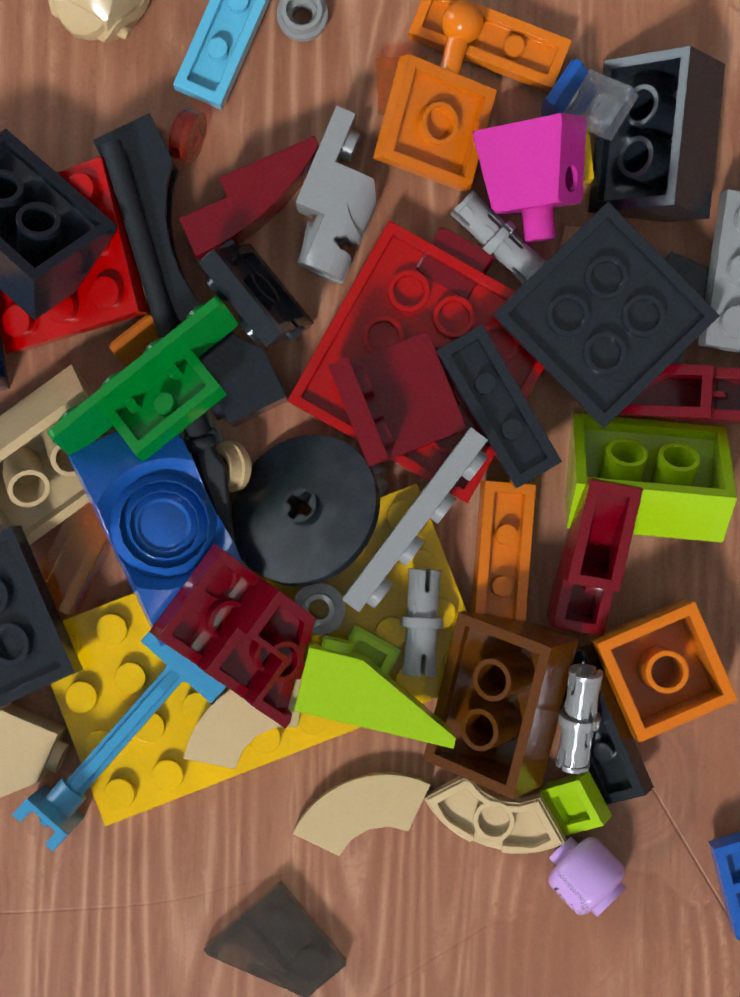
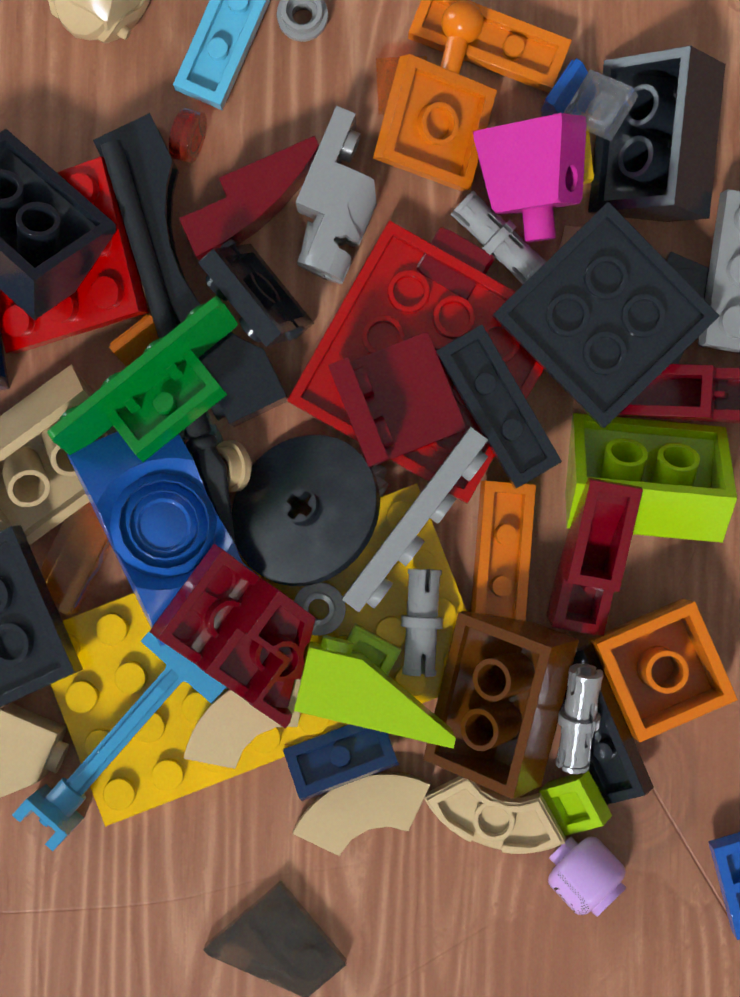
(338, 759): none -> dark blue plate

